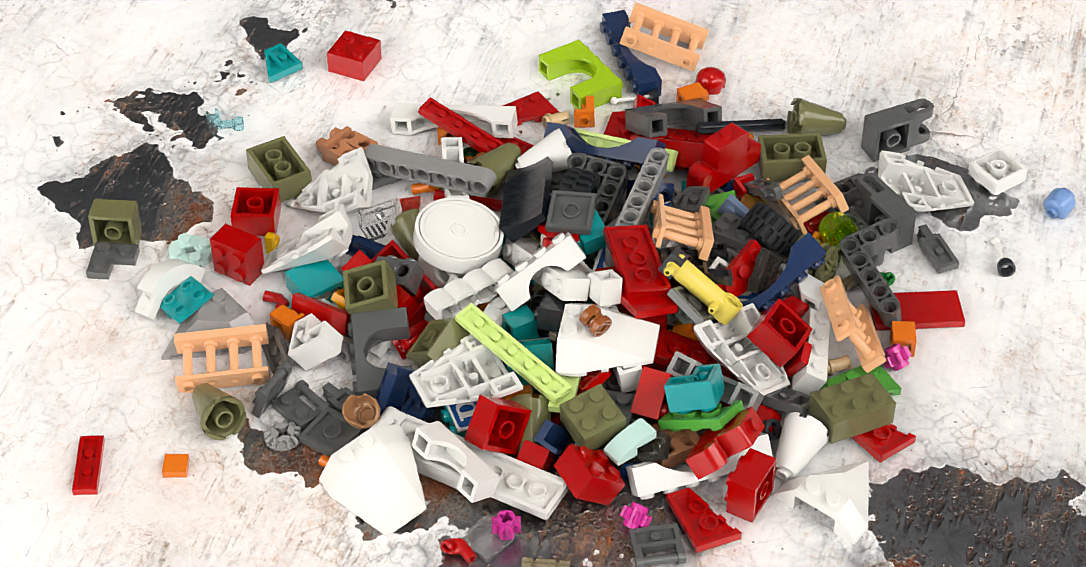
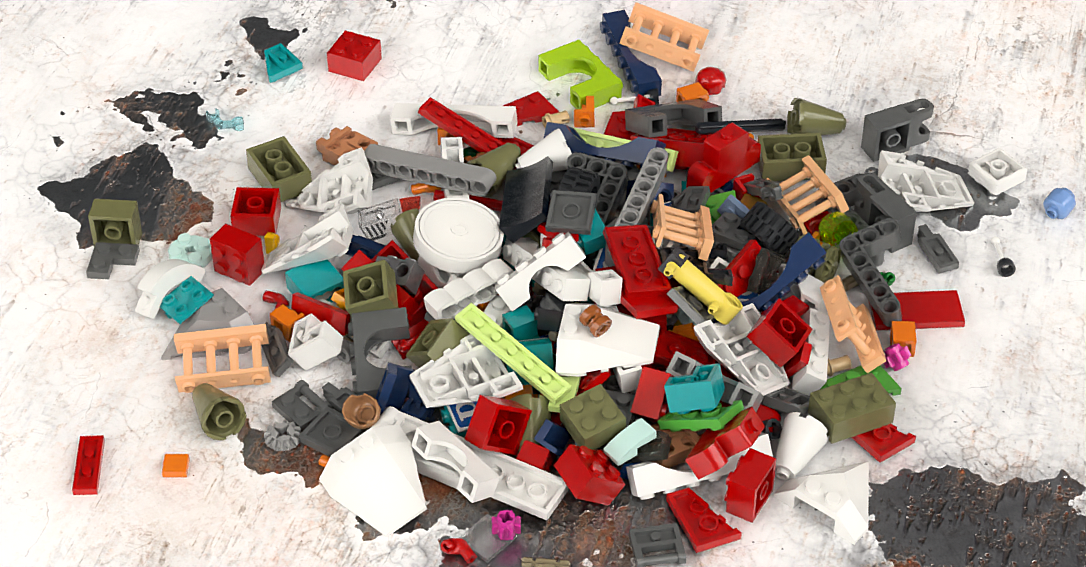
(271, 389): dark grey plate -> none
(635, 516): dark pink gear -> none

